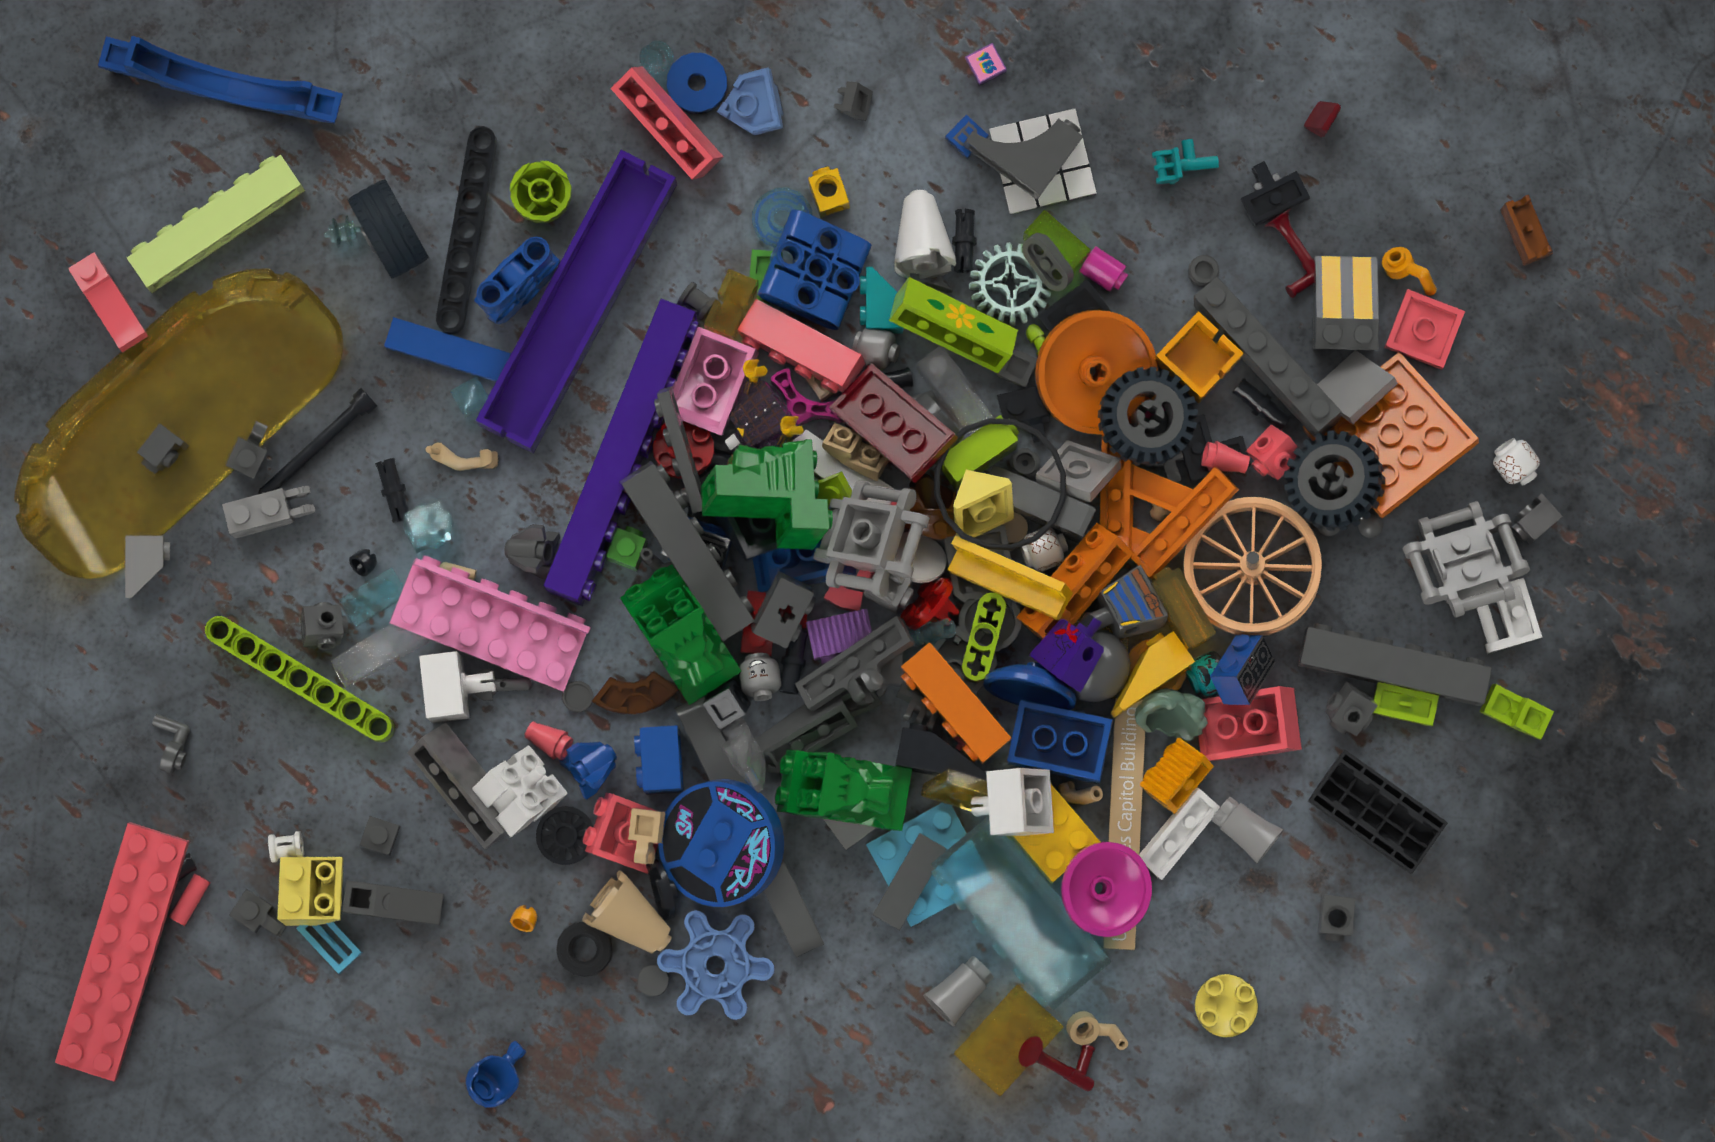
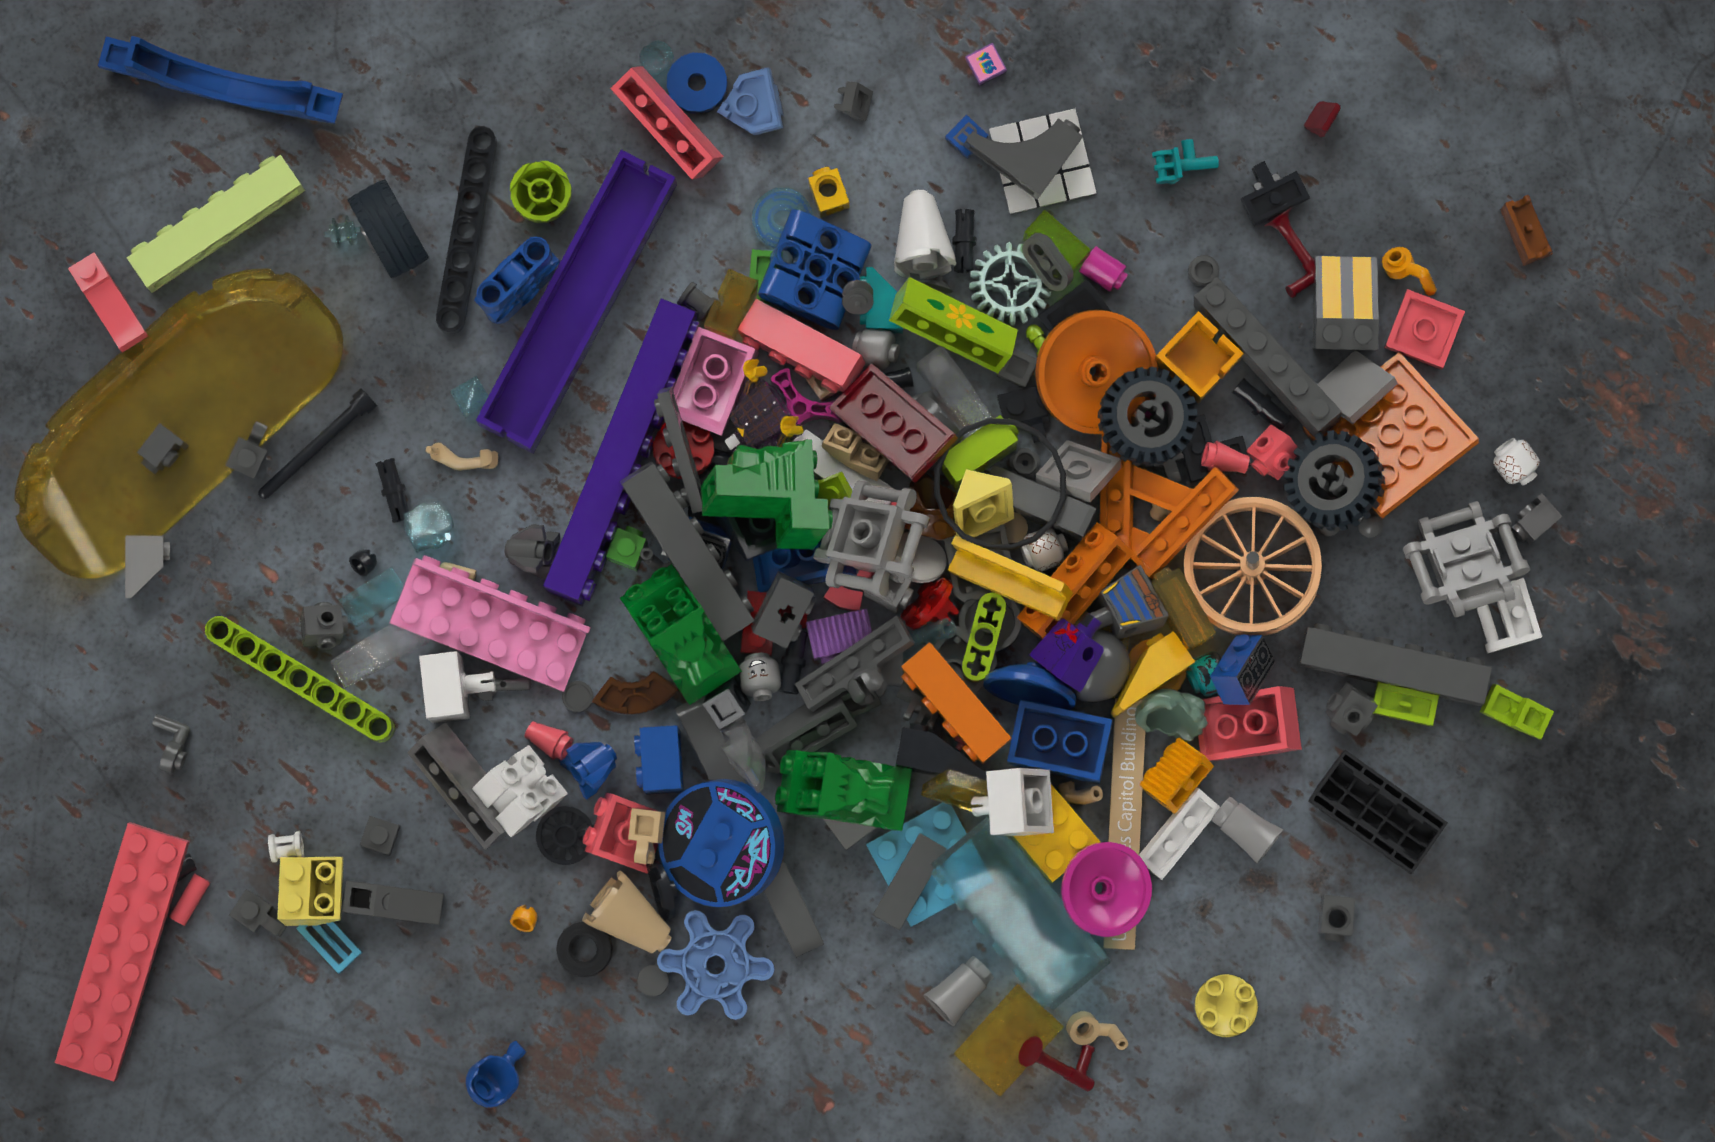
(265, 511): light grey hinge -> none
(446, 349): blue tile -> none
(857, 297): none -> dark grey wheel

